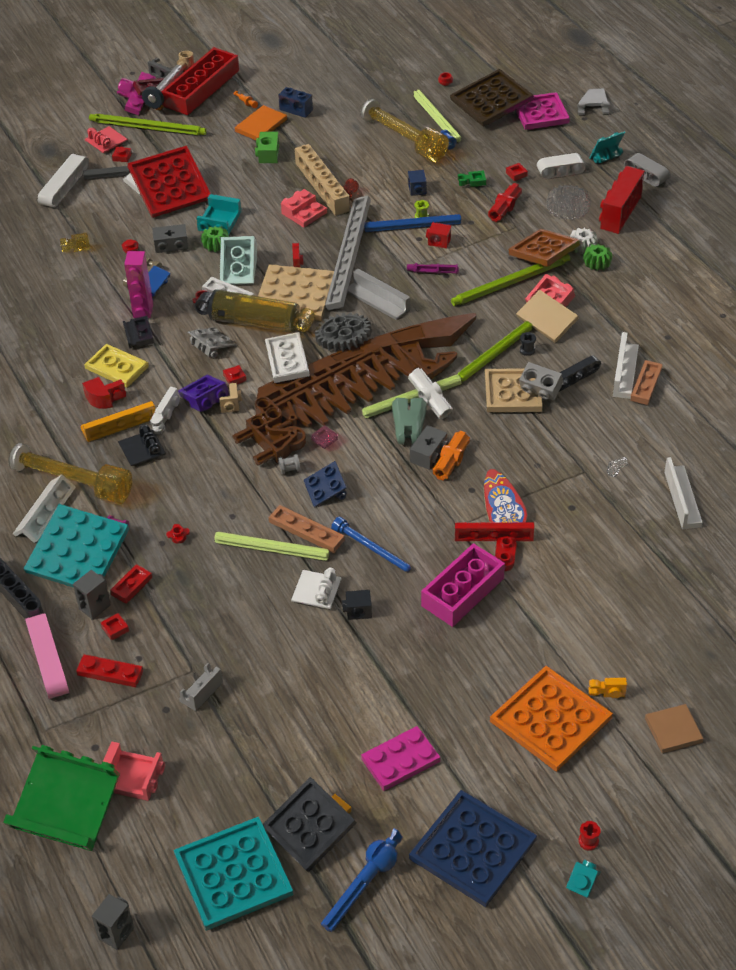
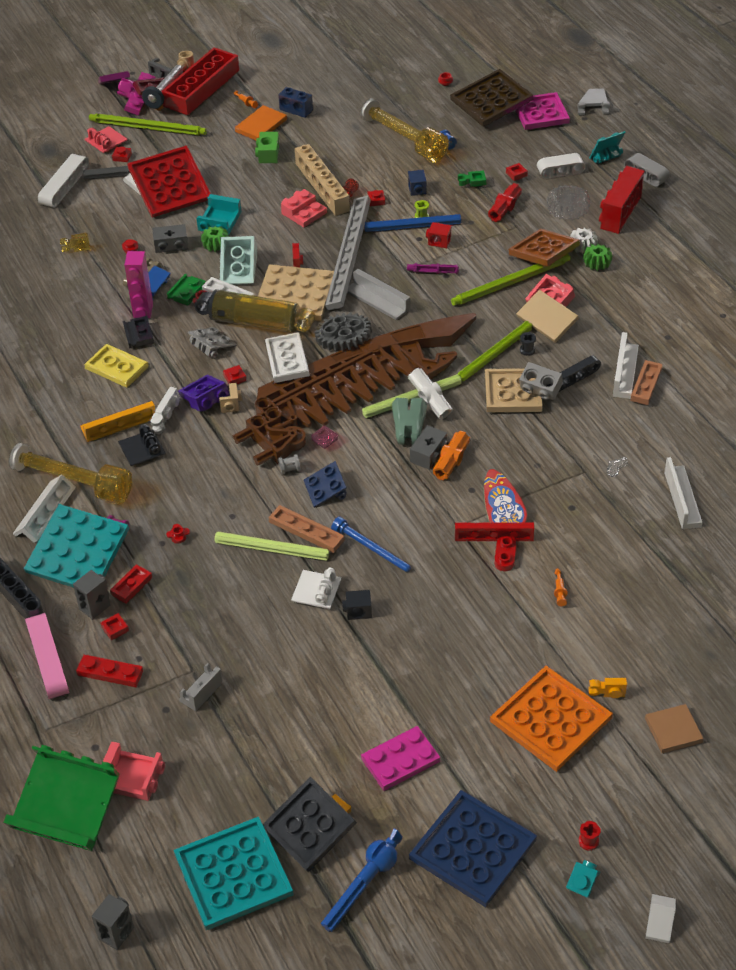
(103, 395): red brick -> none
(113, 77): none -> magenta tile
(185, 289): none -> green plate
(377, 197): none -> red plate
(435, 114): yellowish green axle -> none
(462, 584): dark pink brick -> none
(560, 592): none -> orange piece
(660, 918): none -> white slope

